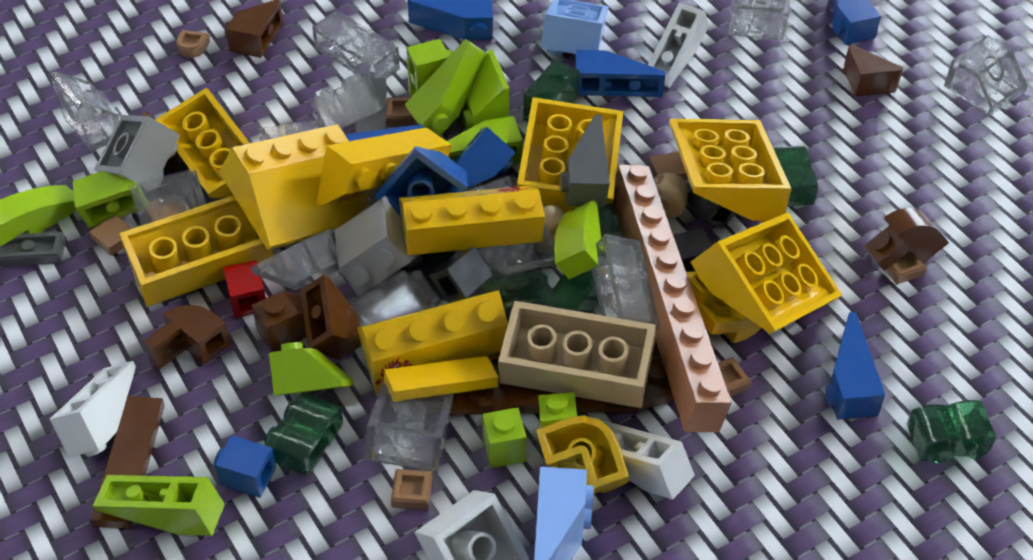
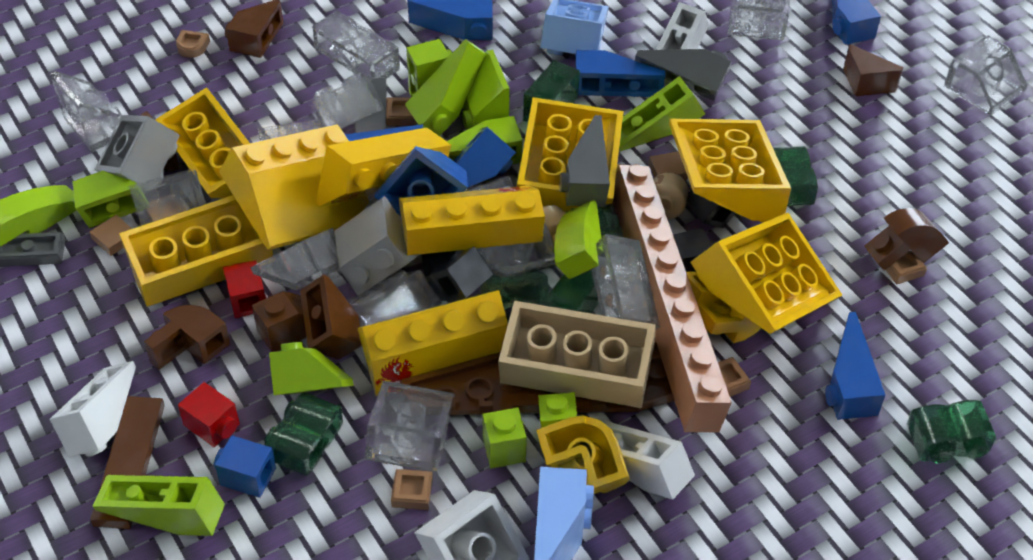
(209, 414): none -> red brick
(440, 378): yellow tile -> none
(651, 118): none -> lime slope
(698, 68): none -> dark grey slope

